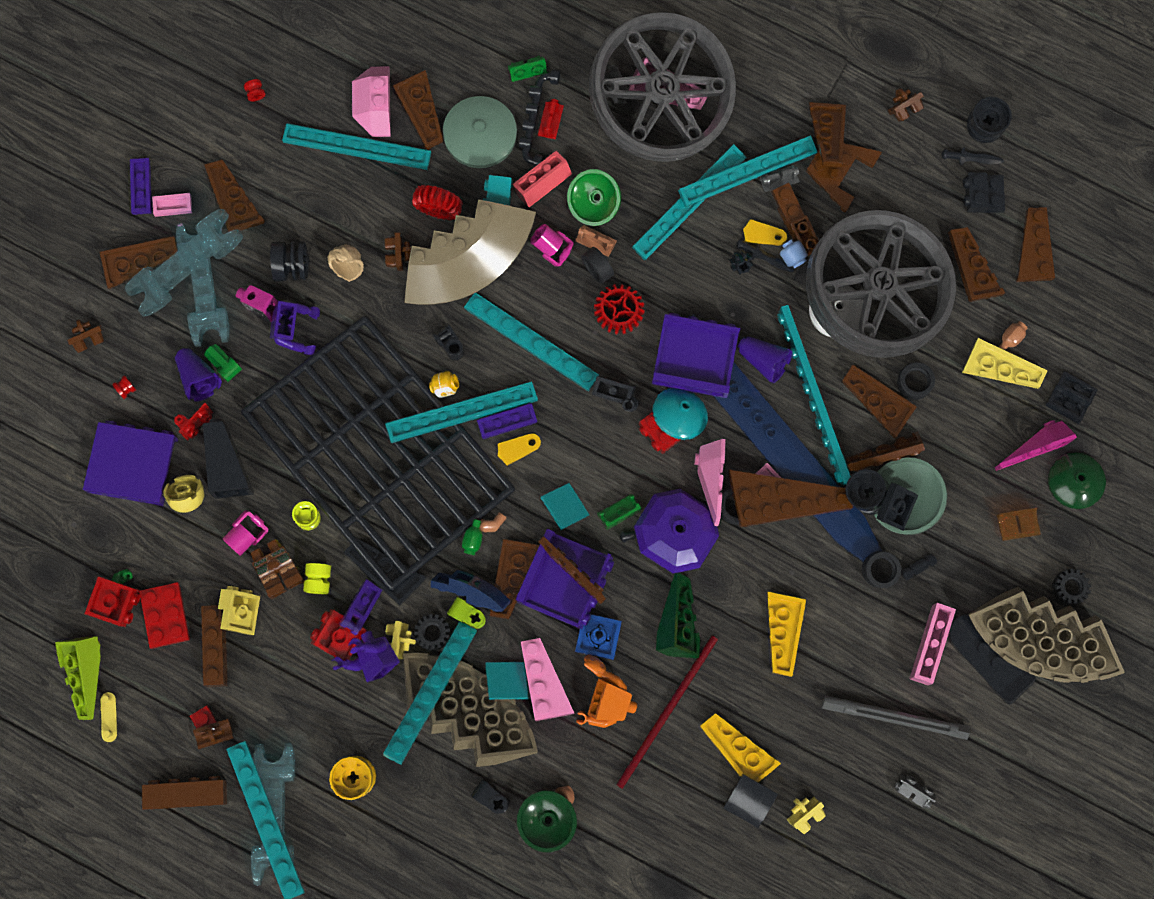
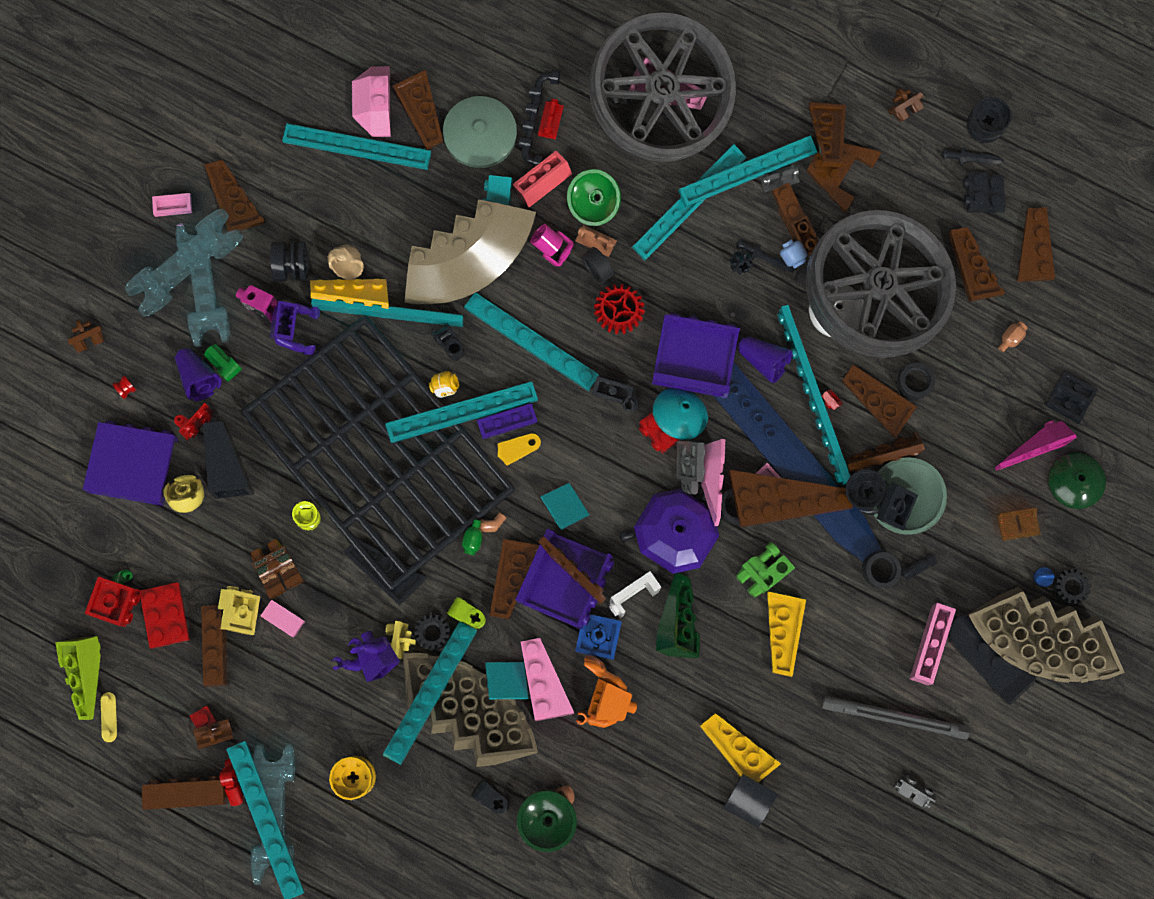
(125, 262): reddish brown wing -> none
(140, 186): dark purple plate -> none
(229, 780): none -> red bar
(240, 538): dark pink piece -> none
(254, 90): red wheel -> none
(282, 618): none -> bright pink tile
(317, 578): neon yellow wheel -> none
(333, 637): red plate -> none
(361, 607): dark purple plate -> none
(366, 290): none -> yellow wing
(391, 313): none -> teal tile
(396, 243): reddish brown hips -> none
(436, 202): red gear -> none
(477, 591): dark blue slope -> none
(522, 70): green hinge -> none
(619, 511): green hinge -> none
(647, 581): none -> white panel
(666, 713): dark red piece -> none
(690, 465): none -> dark grey piece
(762, 575): none -> bright green hips
(763, 234): yellow piece -> none
(804, 811): light yellow hips -> none
(831, 400): none -> red plate
(1001, 365): light yellow wing -> none
(1043, 577): none -> blue tile

